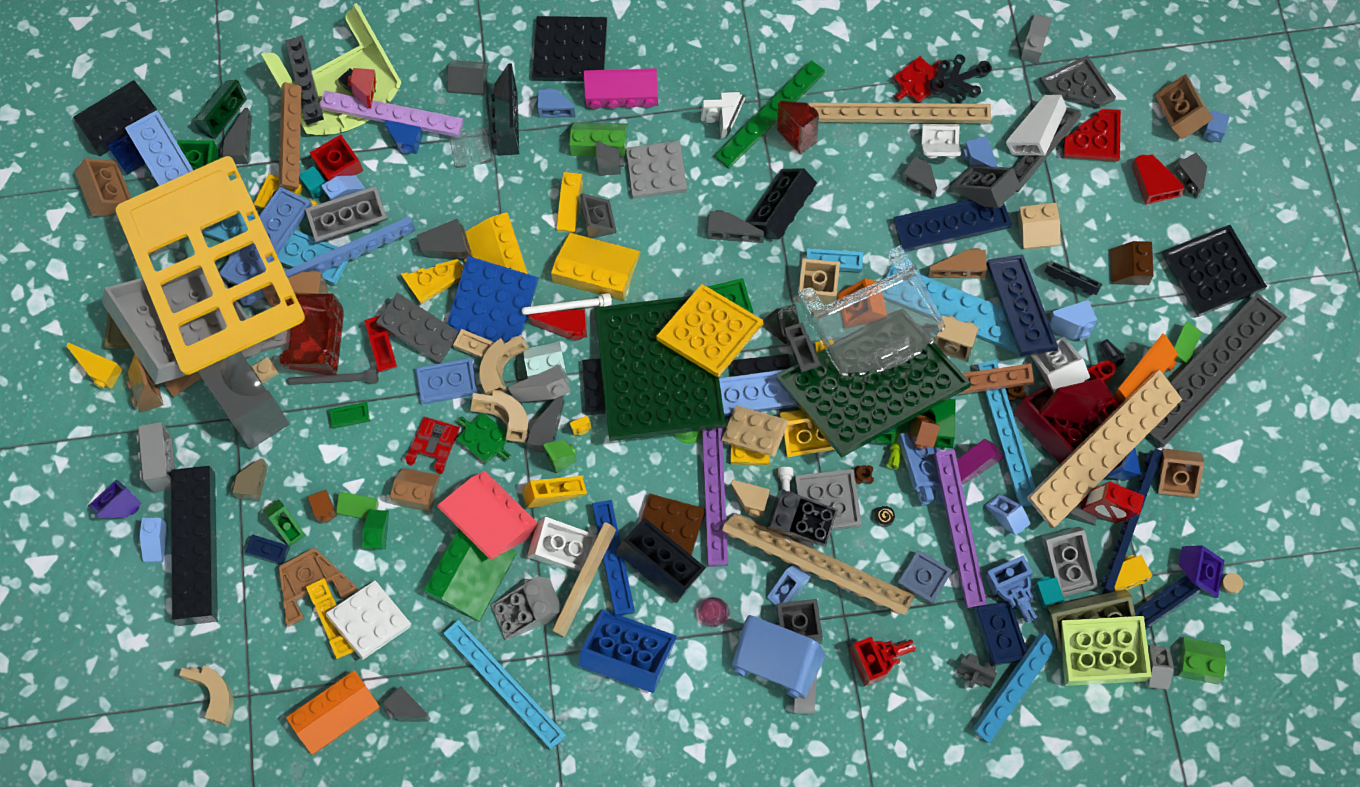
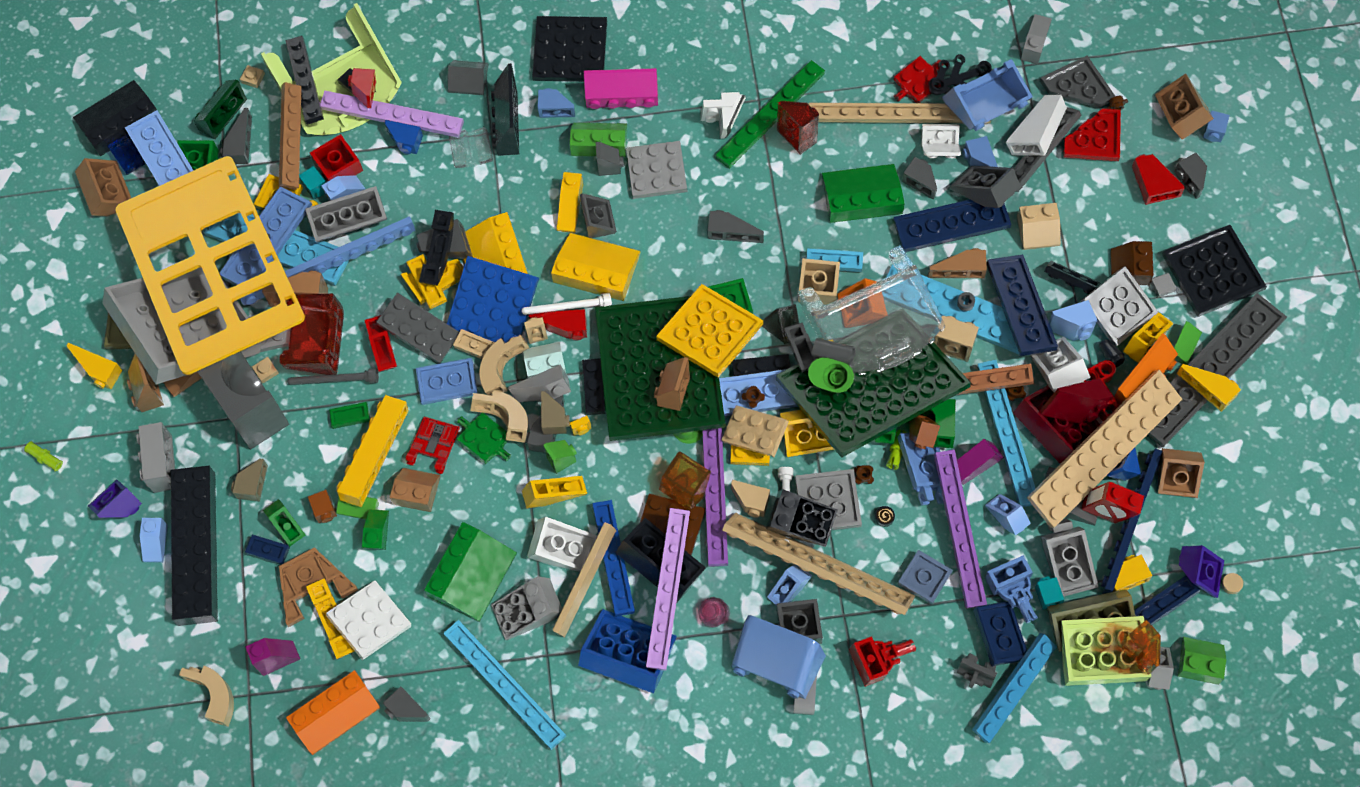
(43, 456): none -> lime pin
(252, 76): none -> tan plate
(272, 654): none -> magenta slope
(372, 451): none -> yellow brick
(433, 294): none -> yellow tile
(439, 248): none -> black slope
(488, 515): coral slope -> none
(535, 330): none -> tan plate
(553, 416): none -> dark tan slope
(667, 589): none -> lavender plate
(673, 384): none -> medium nougat slope
(685, 481): none -> clear orange slope
(753, 390): none -> reddish brown plate
(782, 202): black slope -> none
(831, 375): none -> bright green piece
(833, 350): none -> dark grey pin
(863, 193): none -> green slope
(966, 295): none -> dark grey bush
(988, 96): none -> medium blue windscreen
(1064, 525): none -> light grey tile
(1117, 102): none -> reddish brown plate
(1120, 306): none -> light grey plate
(1144, 647): none -> clear orange slope
(1147, 336): none -> yellow slope
(1163, 285): none -> light grey tile
(1212, 386): none -> yellow slope

